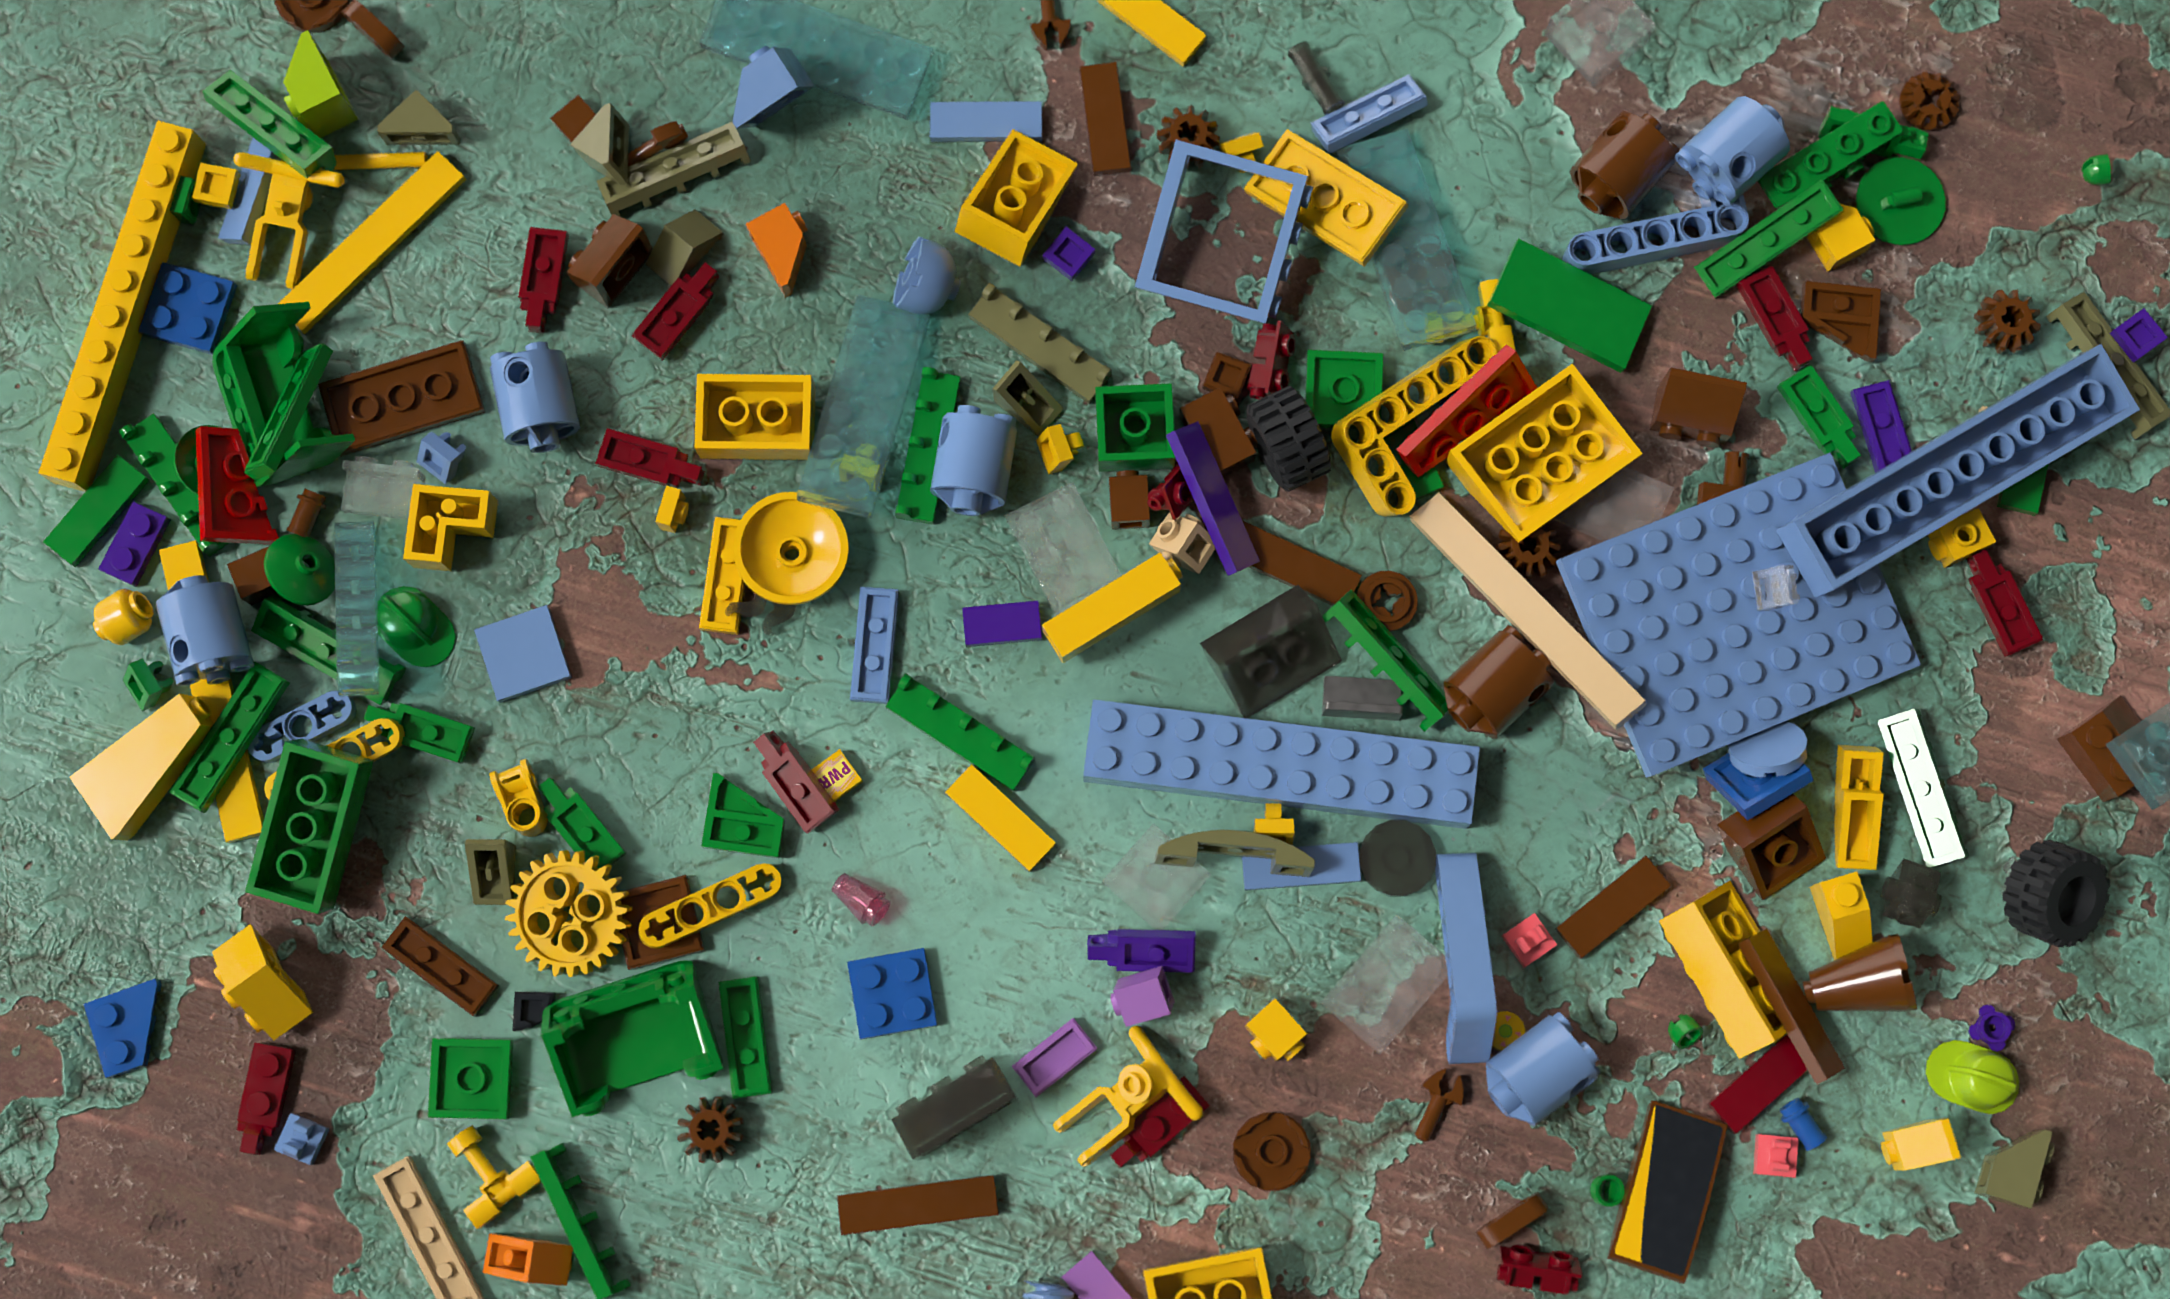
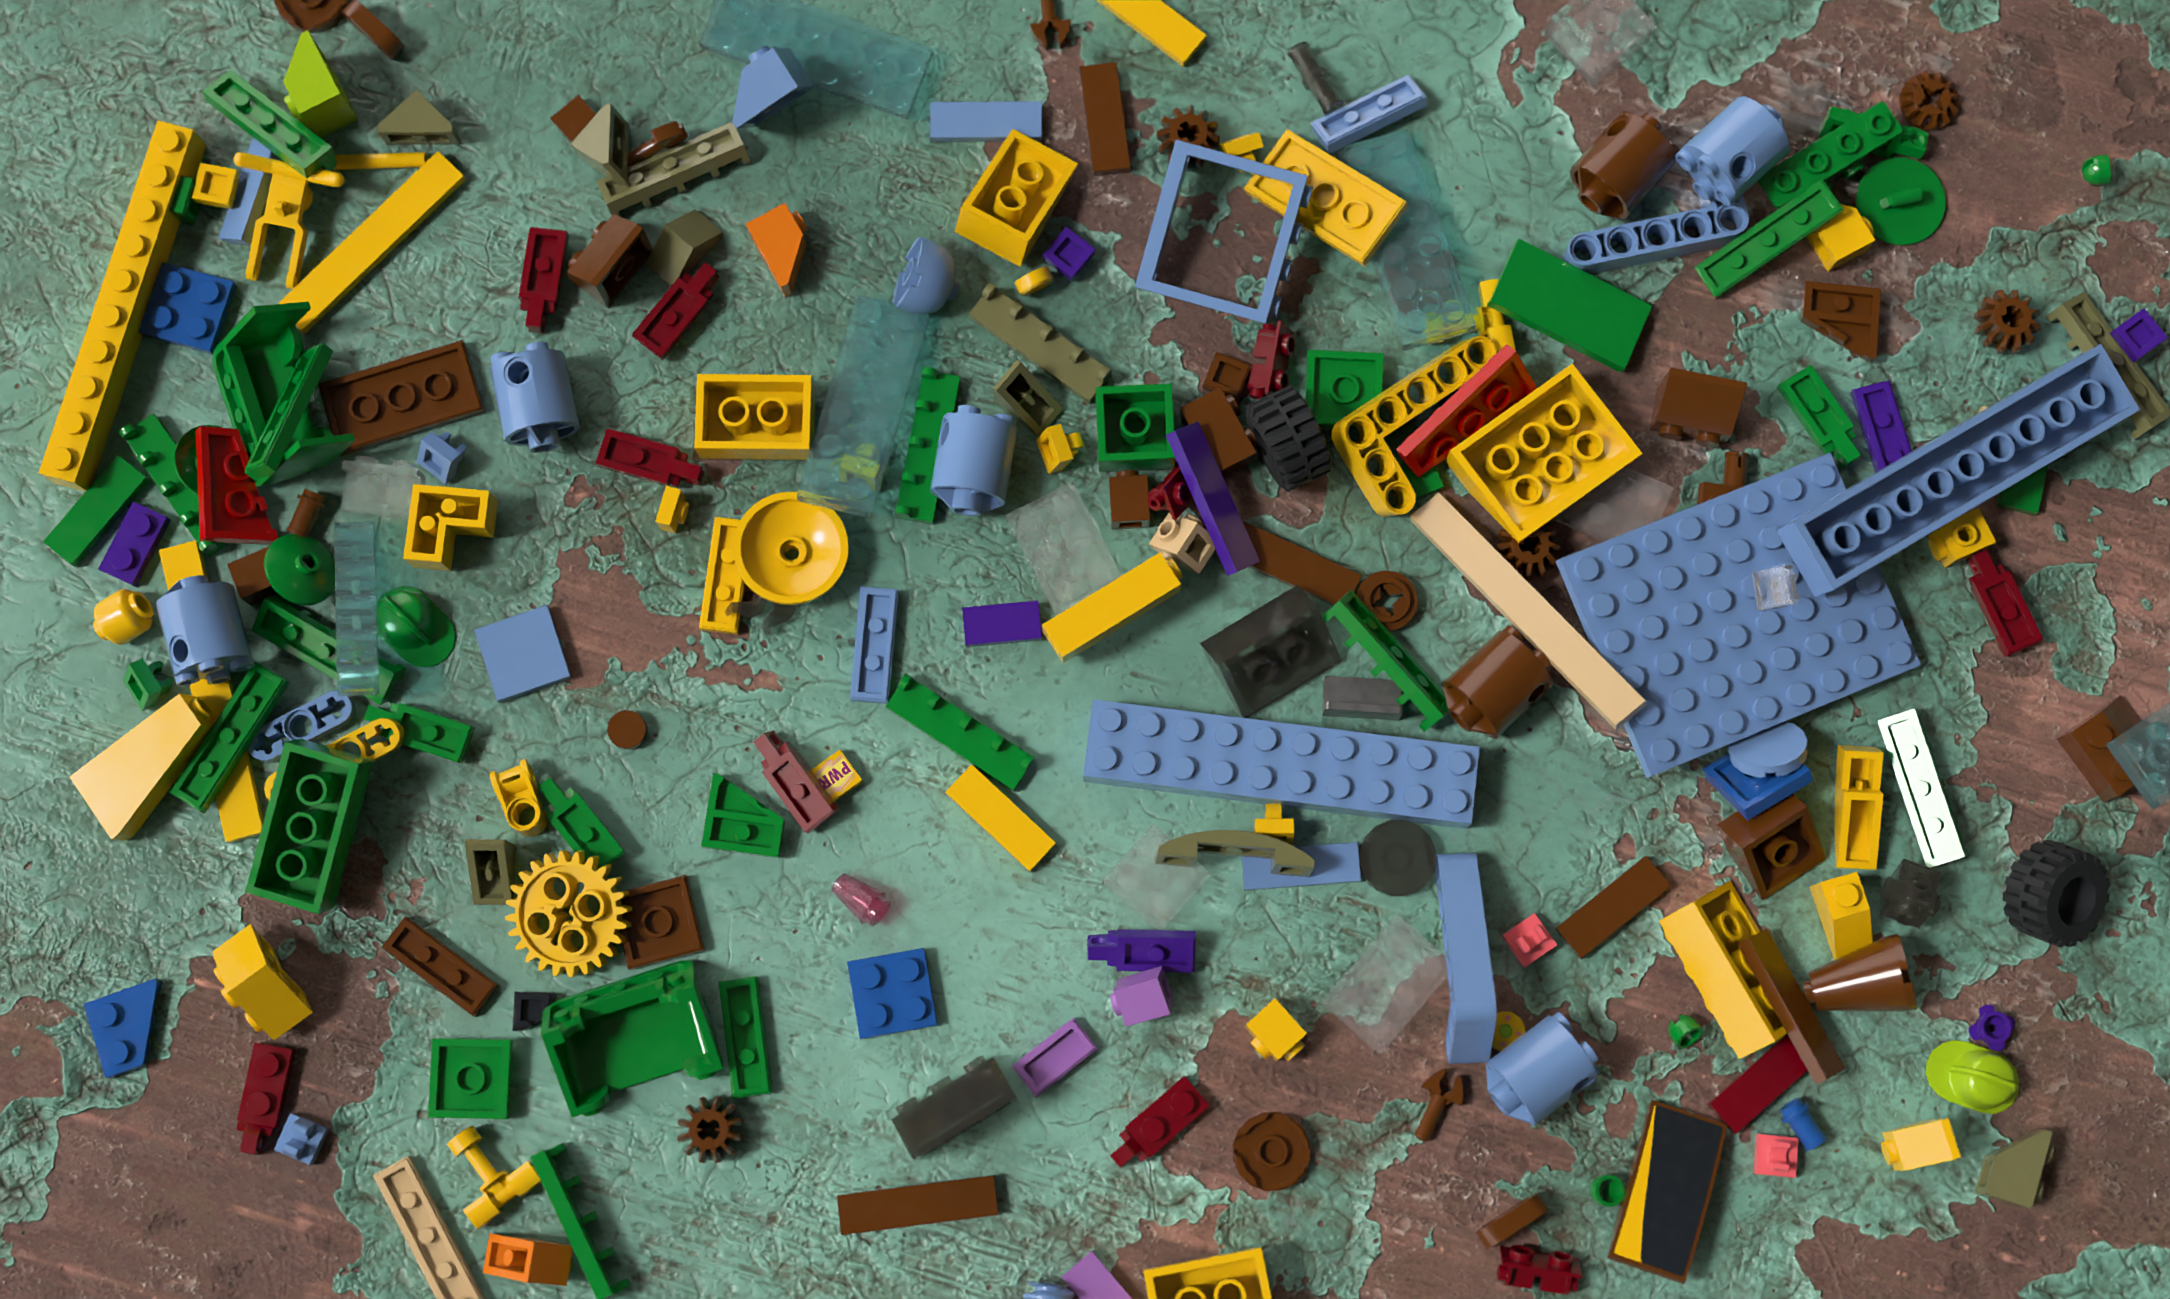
(627, 730): none -> reddish brown tile
(708, 902): yellow beam -> none
(1034, 281): none -> yellow tile
(1132, 1094): yellow piece -> none
(1777, 316): dark red hinge -> none

